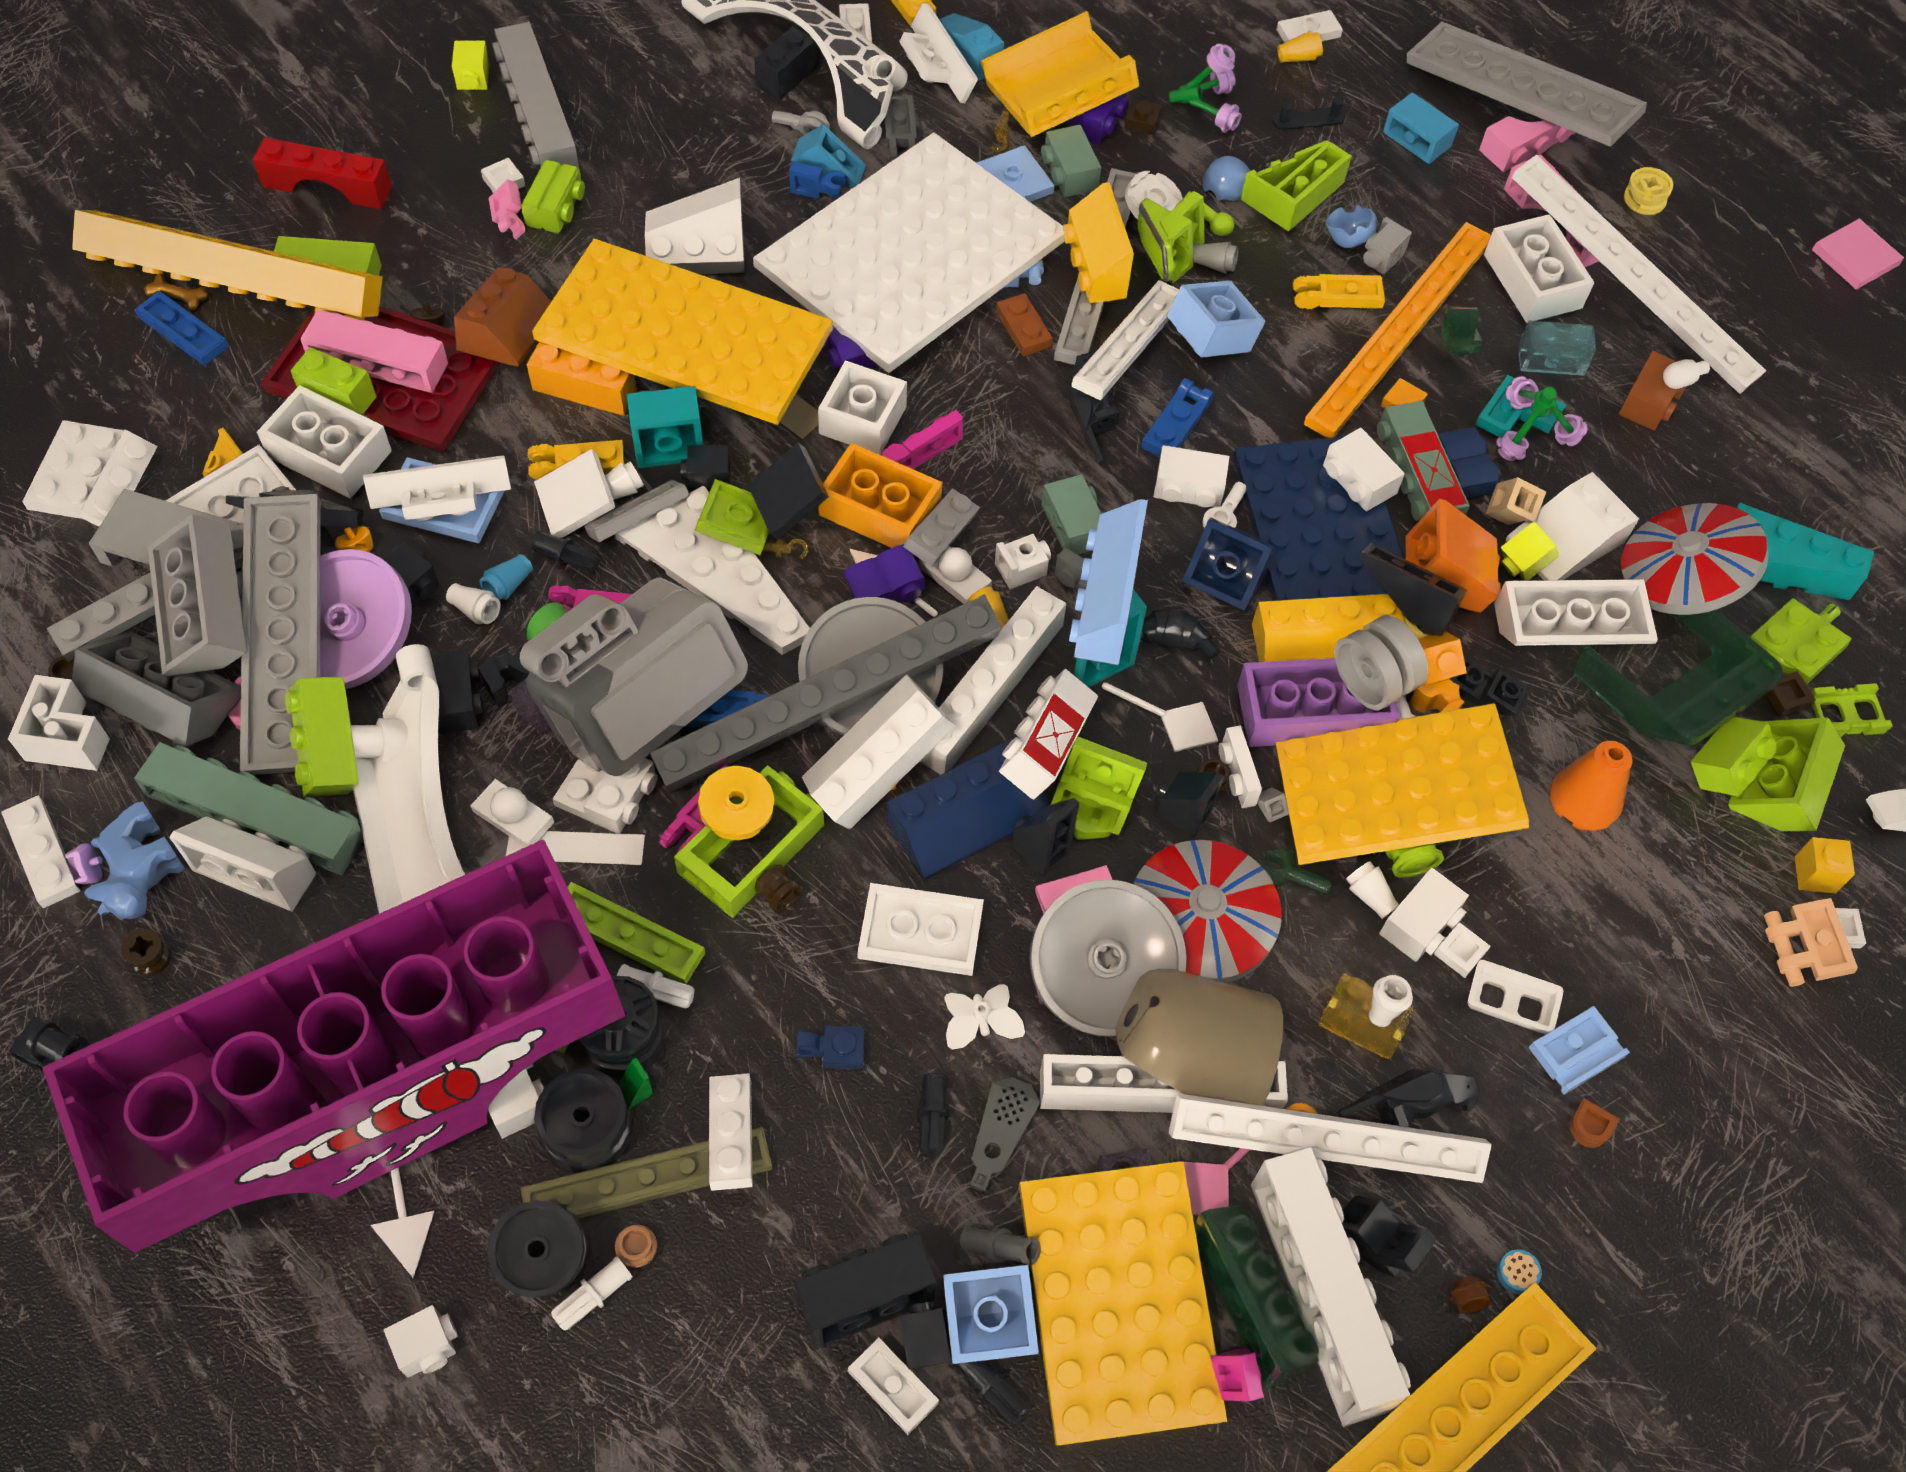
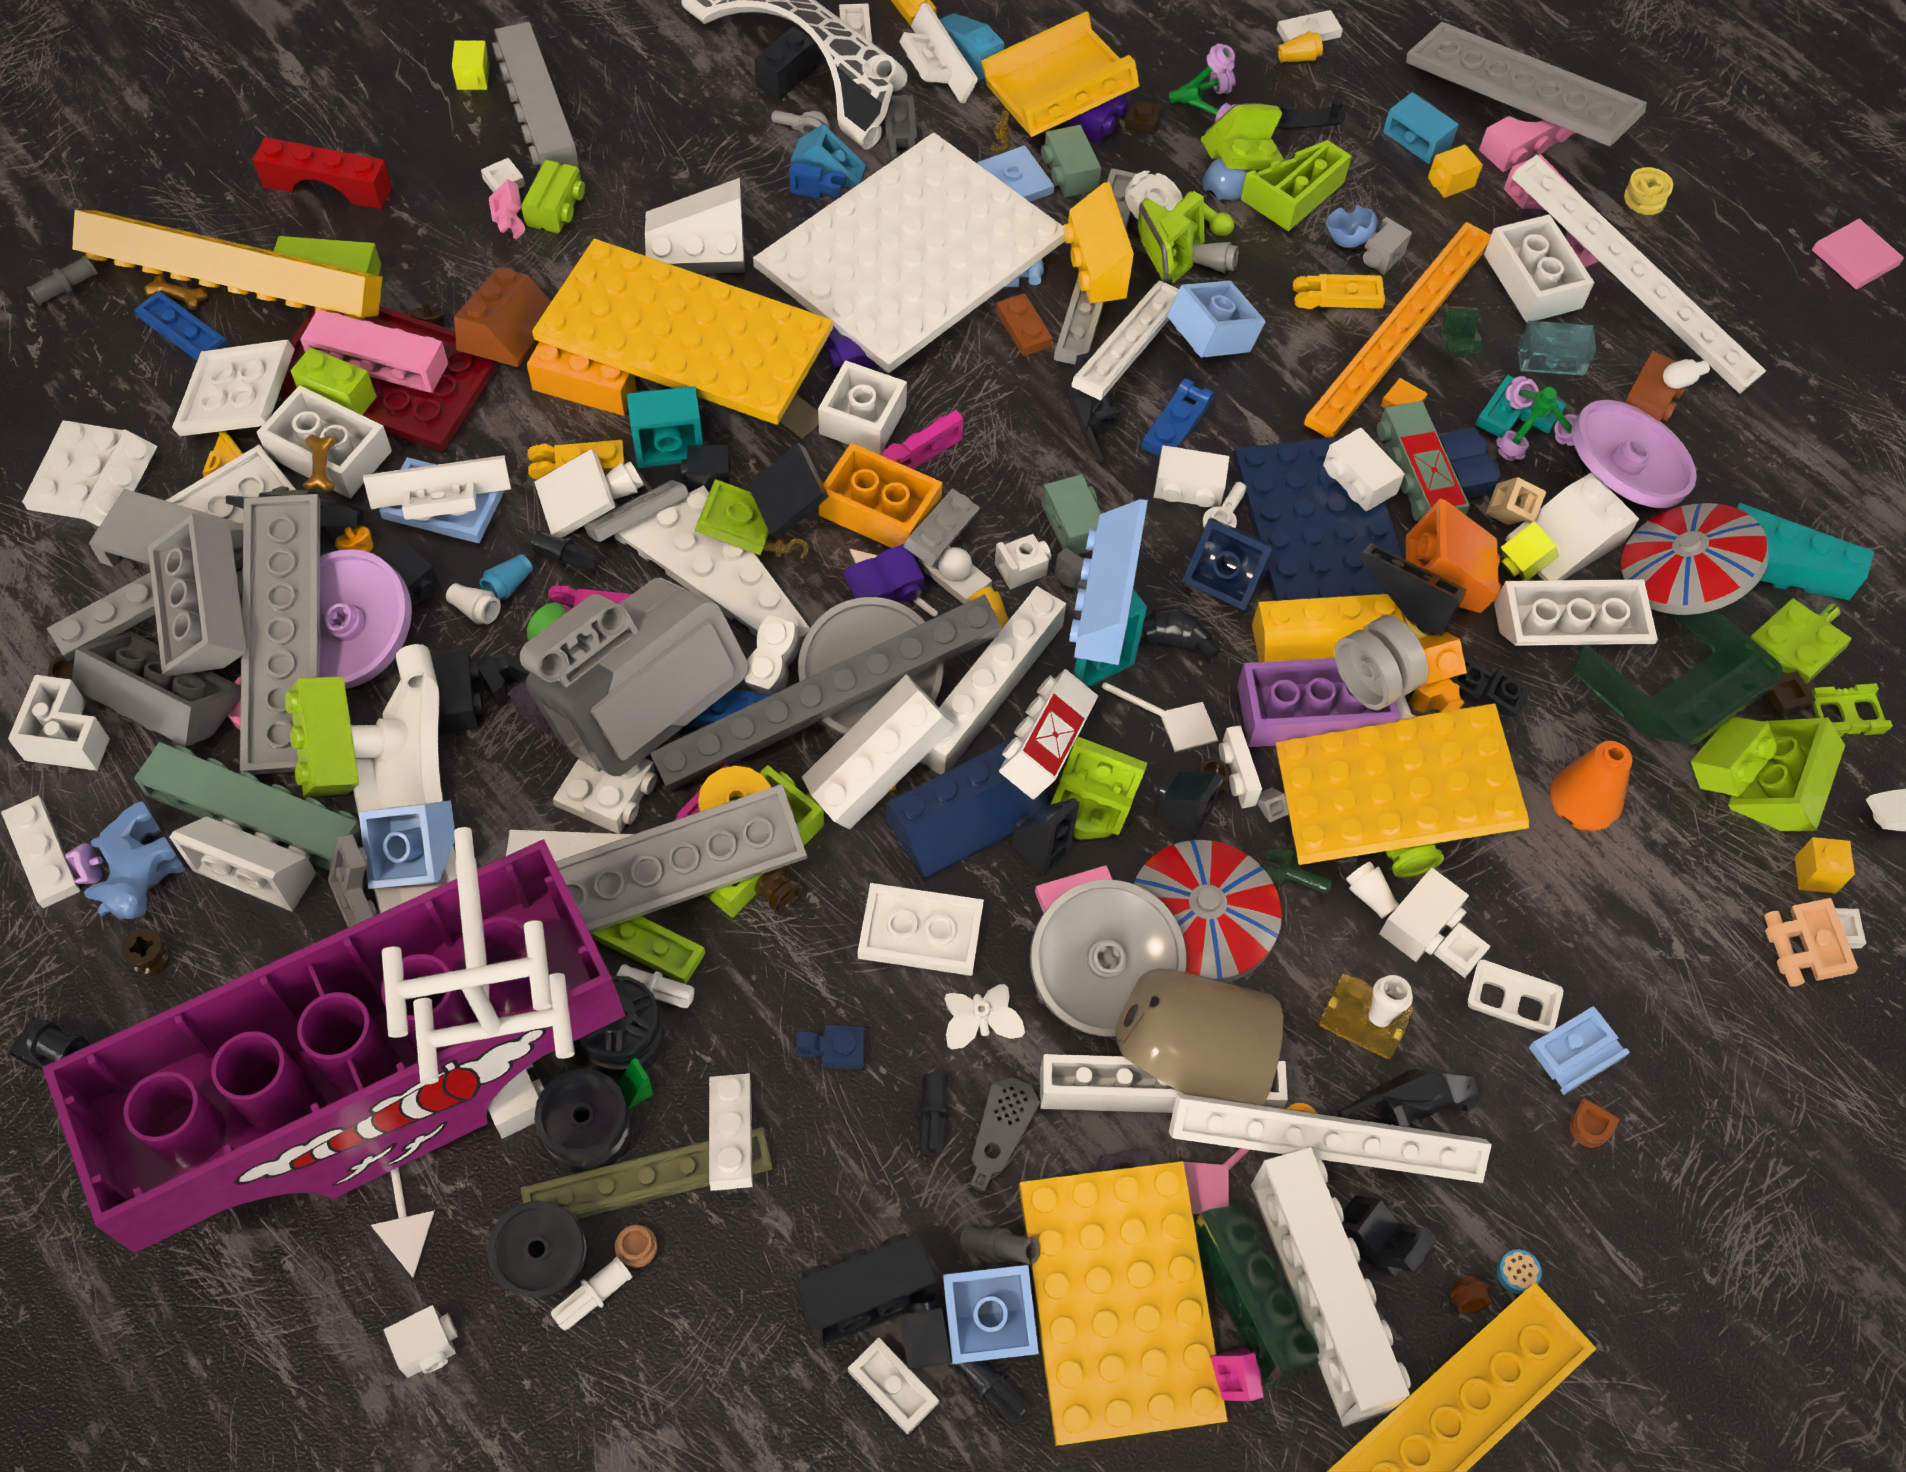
(62, 280): none -> dark grey pin
(233, 388): none -> white plate
(319, 478): none -> pearl gold piece
(347, 881): none -> light grey plate
(407, 843): none -> light blue slope
(512, 813): white tile -> none
(547, 990): none -> white piece
(683, 859): none -> light grey plate
(776, 649): none -> white brick
(1244, 137): none -> lime piece
(1454, 171): none -> yellow brick
(1633, 454): none -> lavender dish

